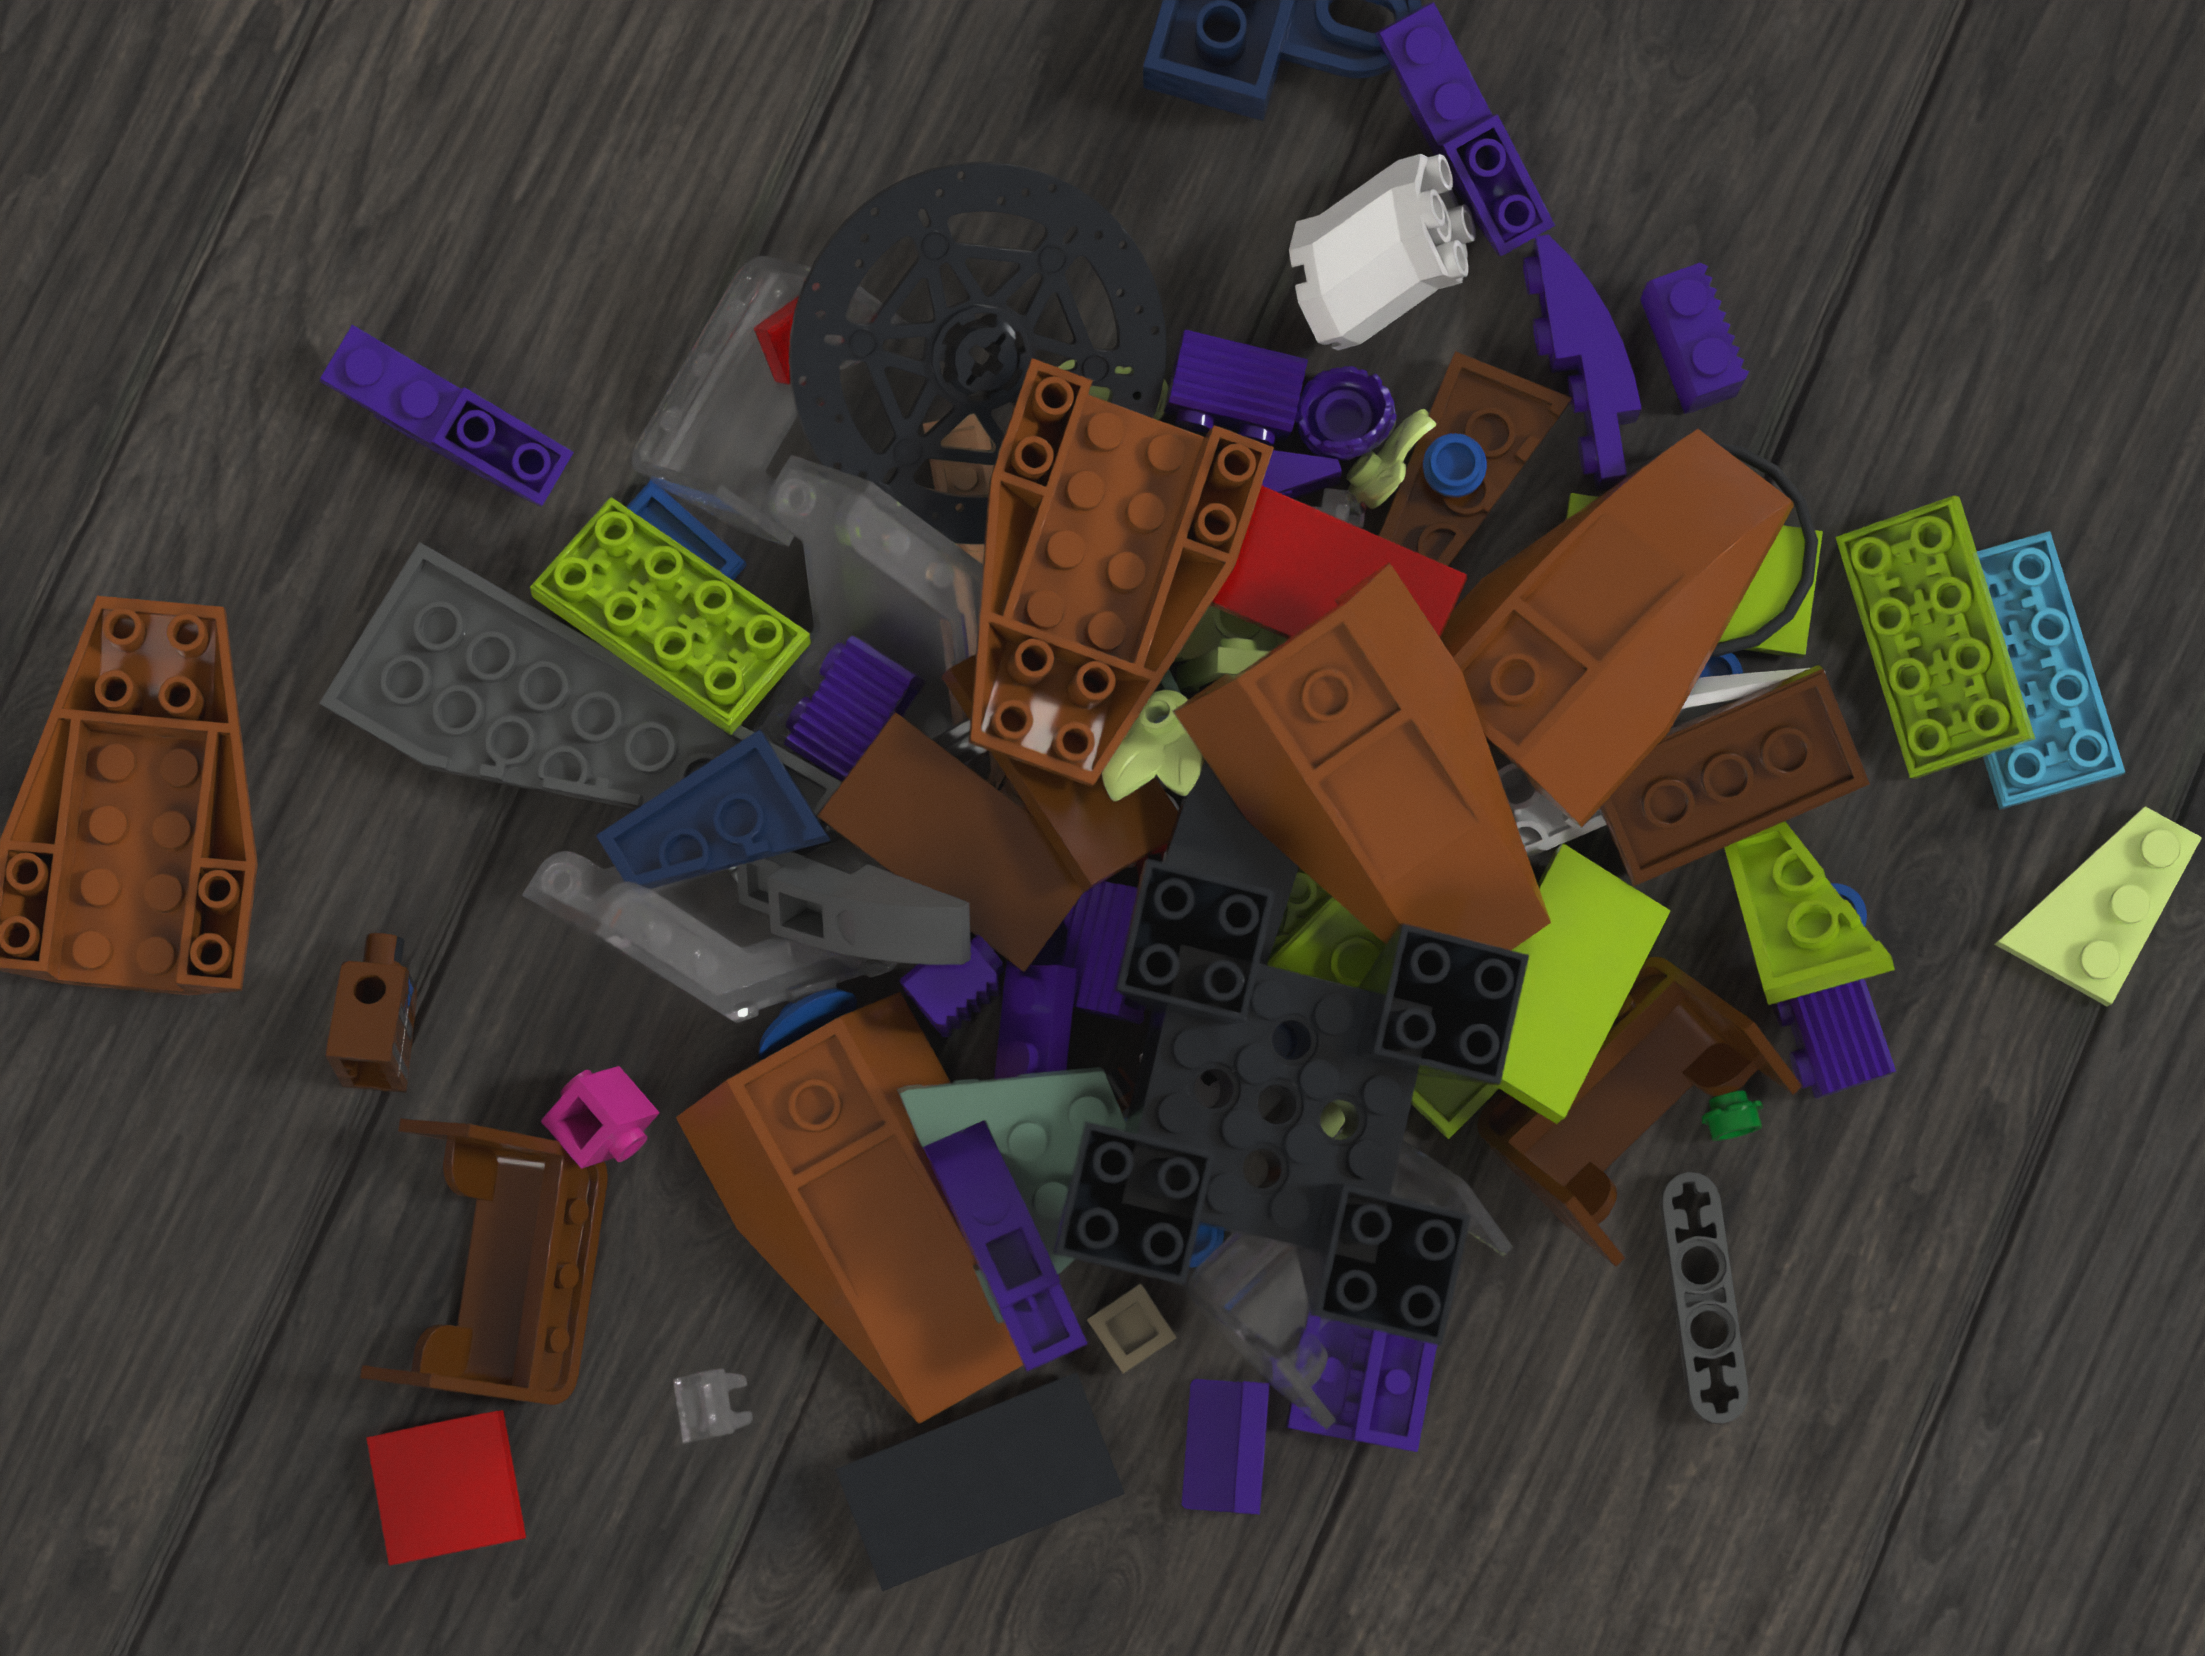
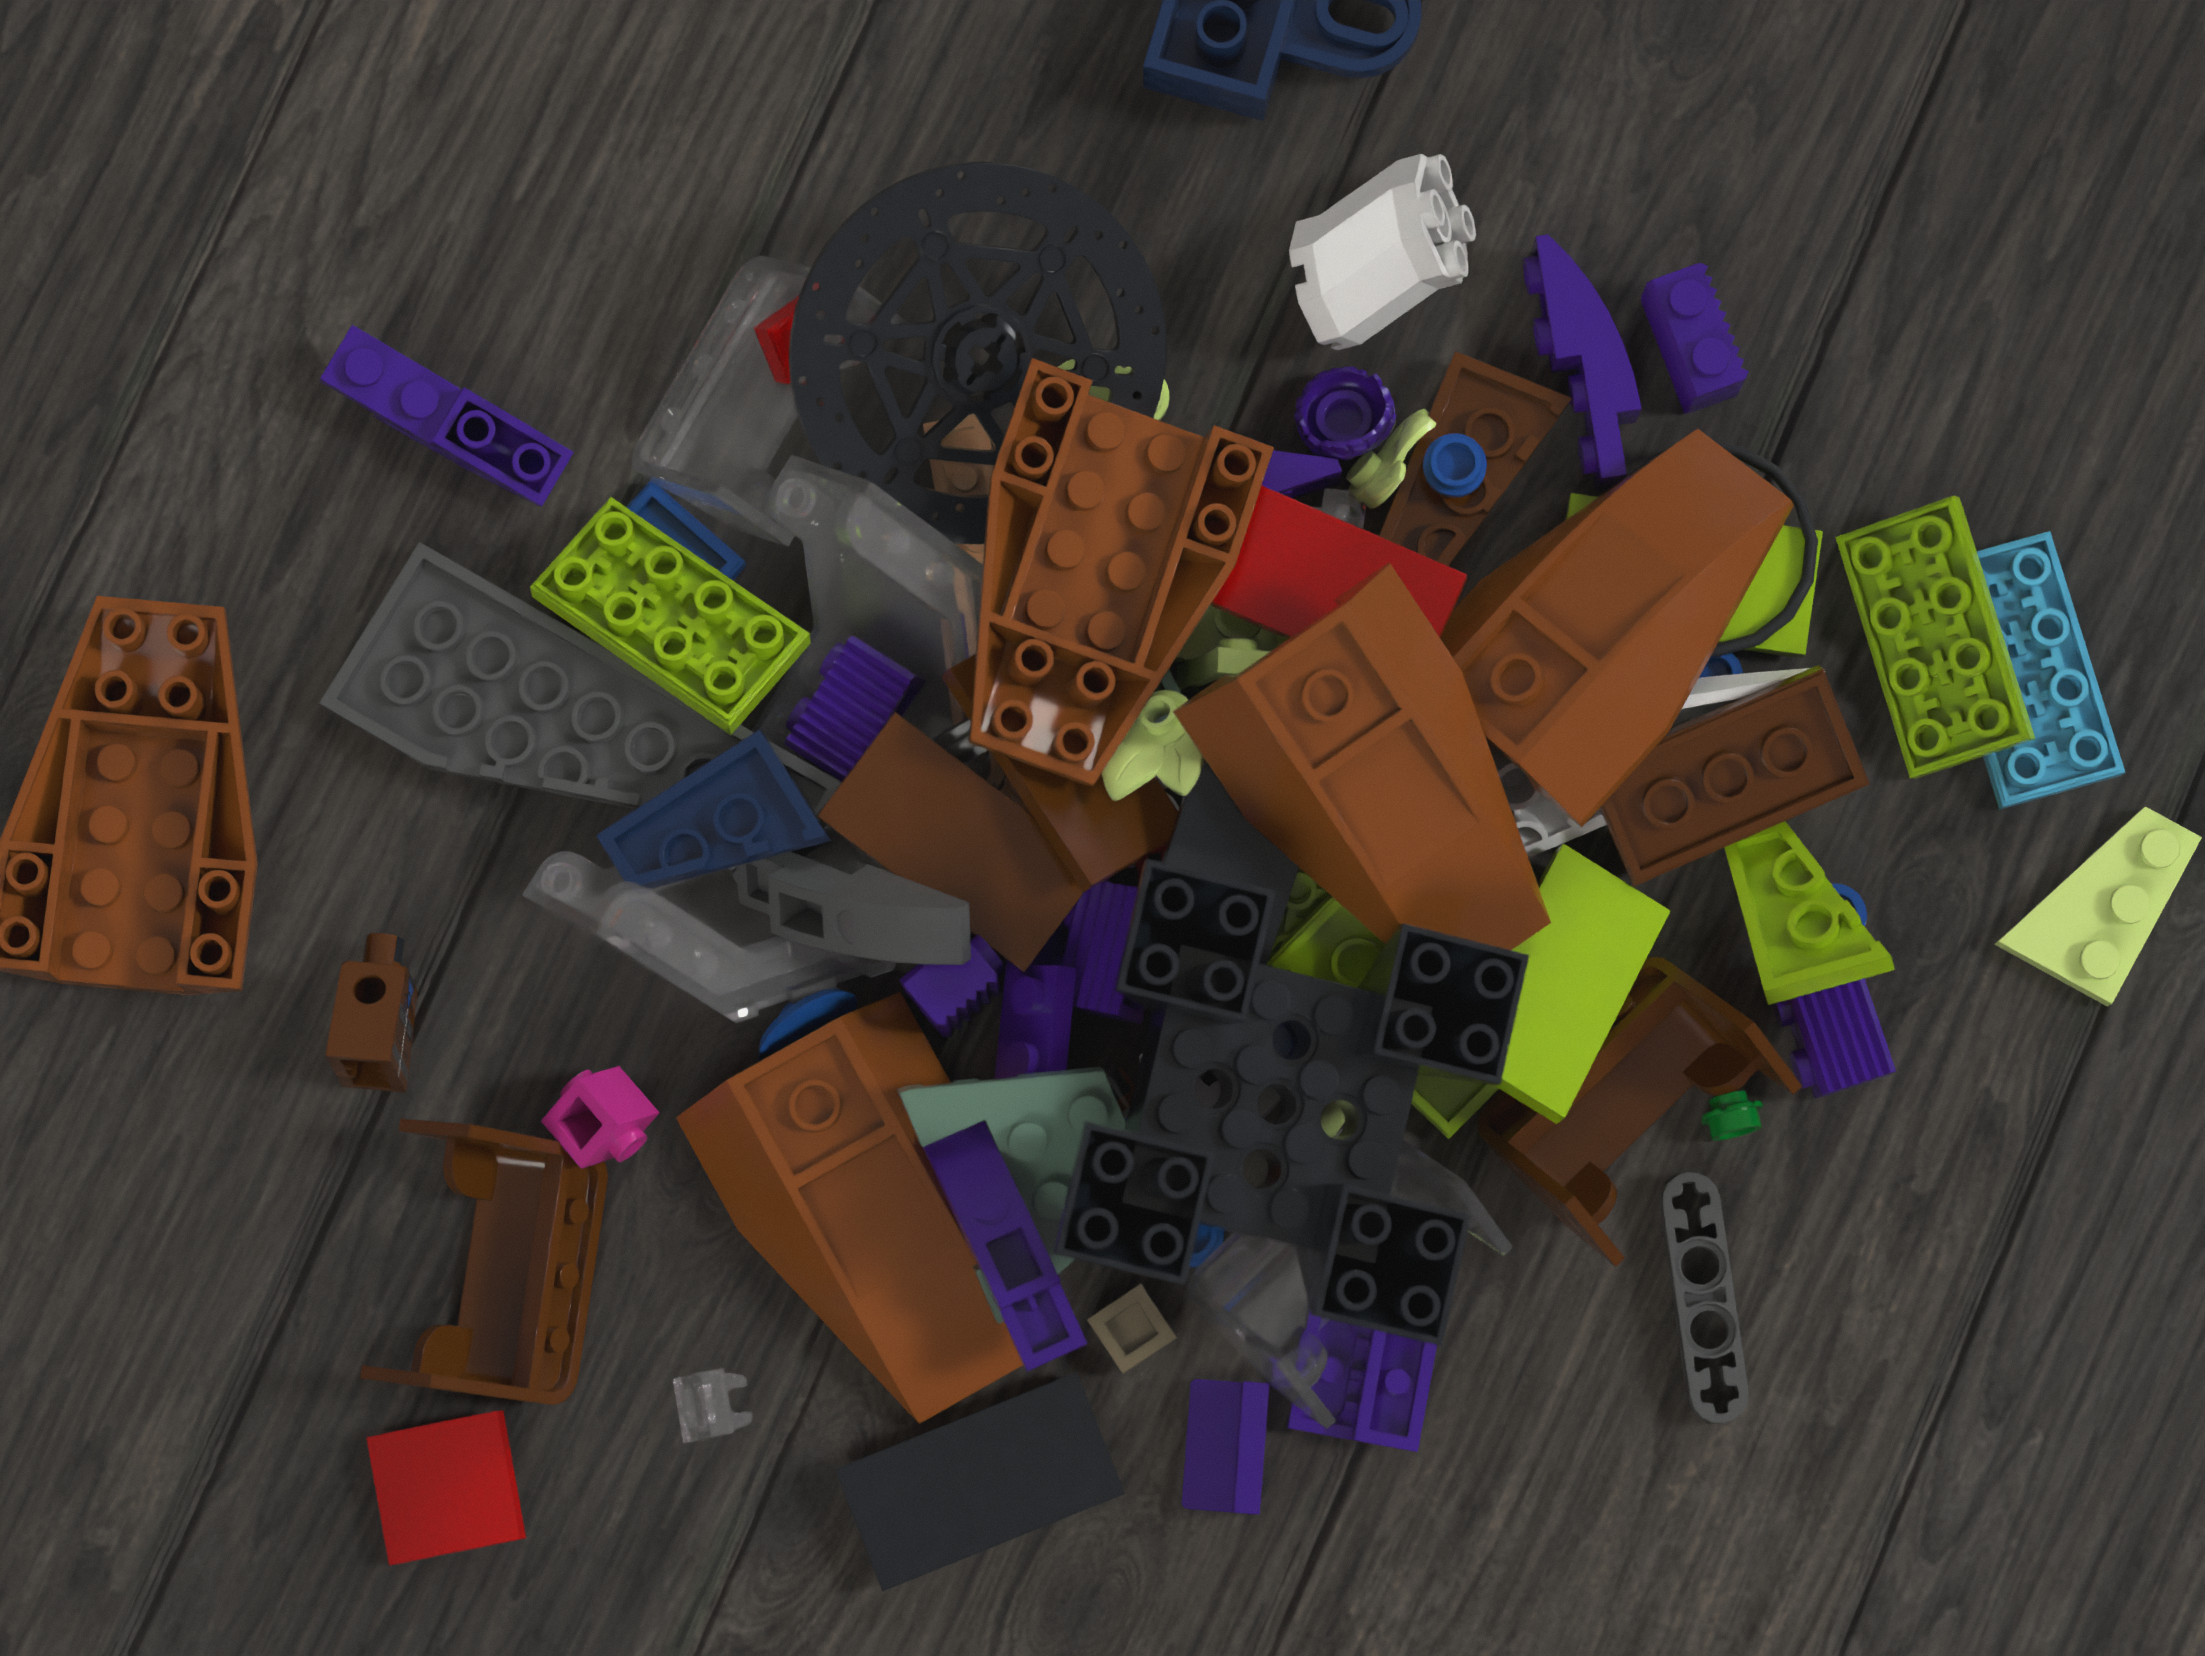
(1234, 388): dark purple brick -> none
(1463, 129): dark purple slope -> none

